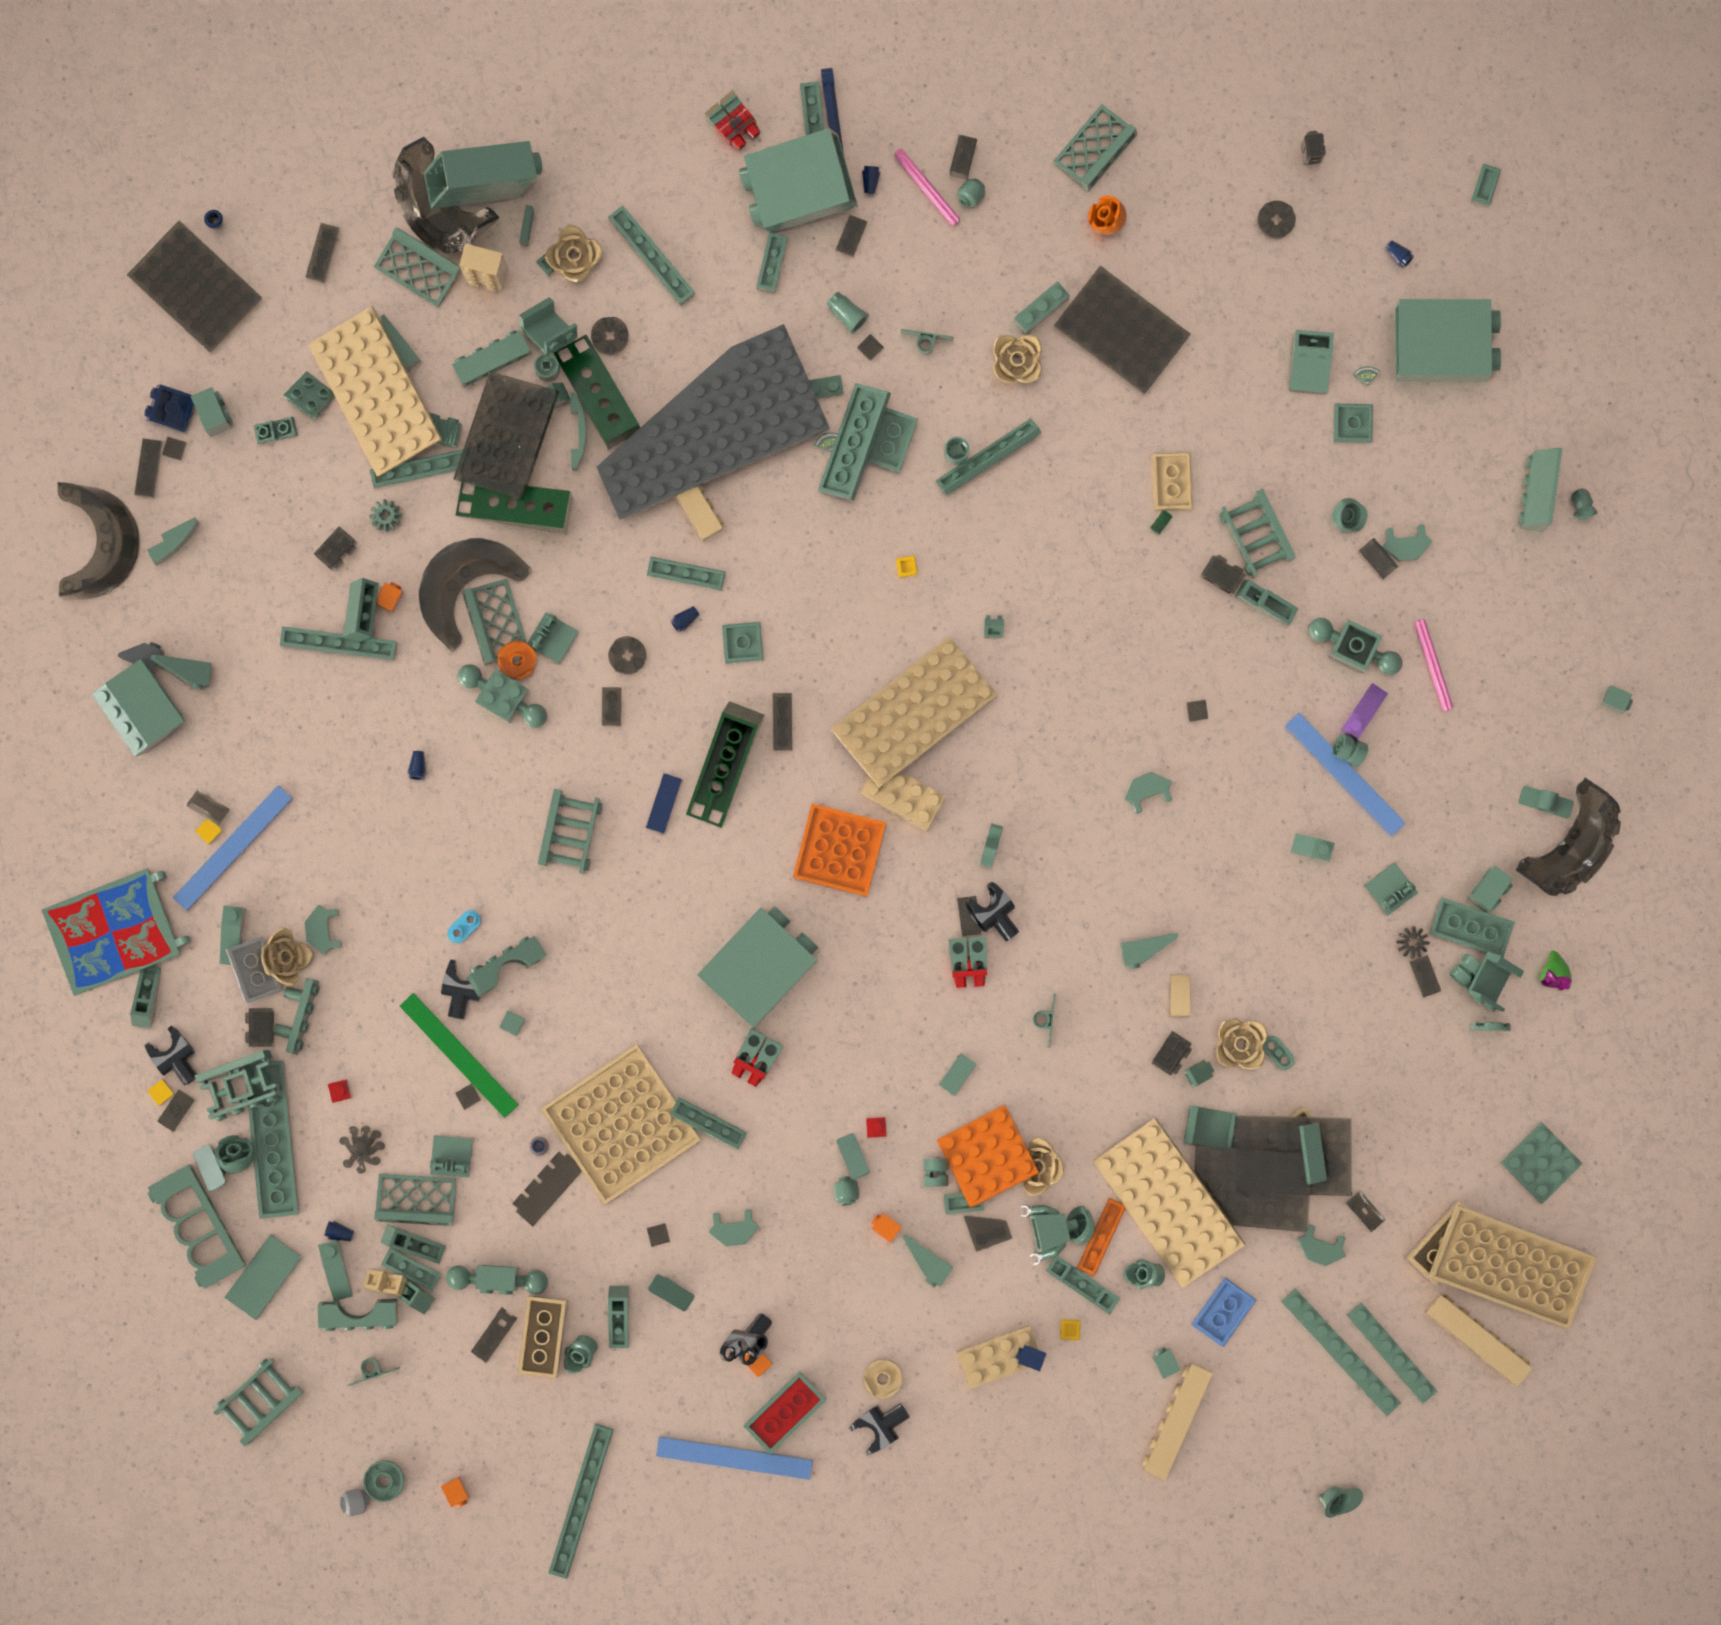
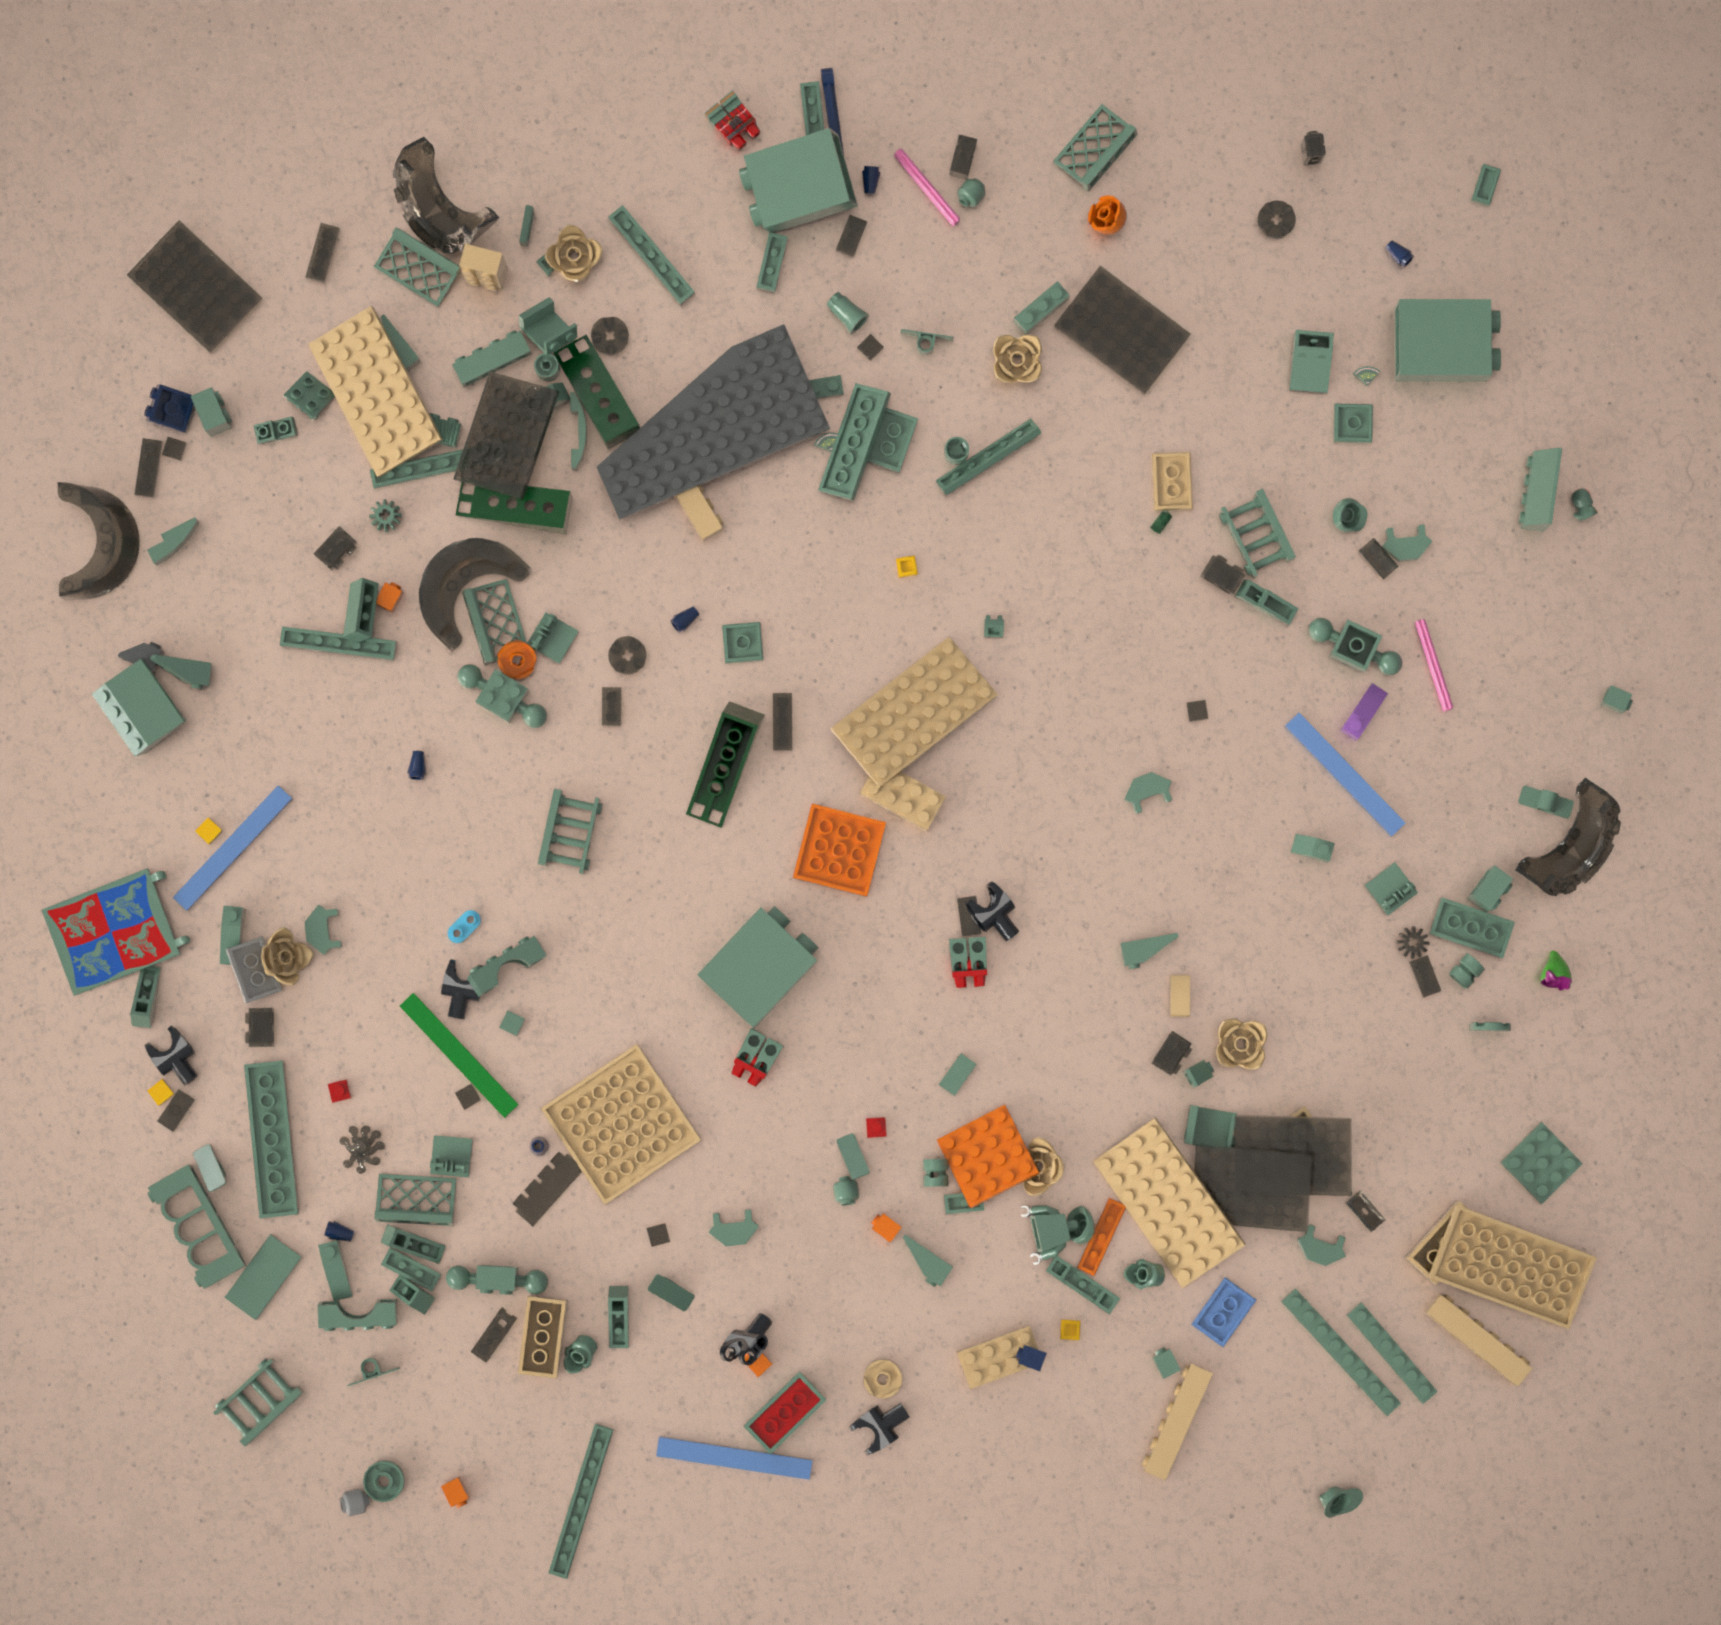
(208, 807): clear smoke tile -> none
(213, 215): dark blue cone -> none
(234, 1154): sand green cylinder -> none
(235, 1071): sand green fence -> none
(300, 1023): sand green plate -> none
(385, 1283): tan slope -> none
(481, 174): sand green brick -> none
(663, 803): dark blue tile -> none
(686, 573): sand green tile -> none
(707, 1123): sand green tile -> none
(987, 1231): clear smoke wing -> none
(991, 845): sand green piece -> none
(1048, 1025): sand green piece -> none
(1278, 1052): sand green plate -> none
(1313, 1153): sand green tile -> none
(1350, 750): sand green wheel -> none
(1491, 980): sand green panel -> none

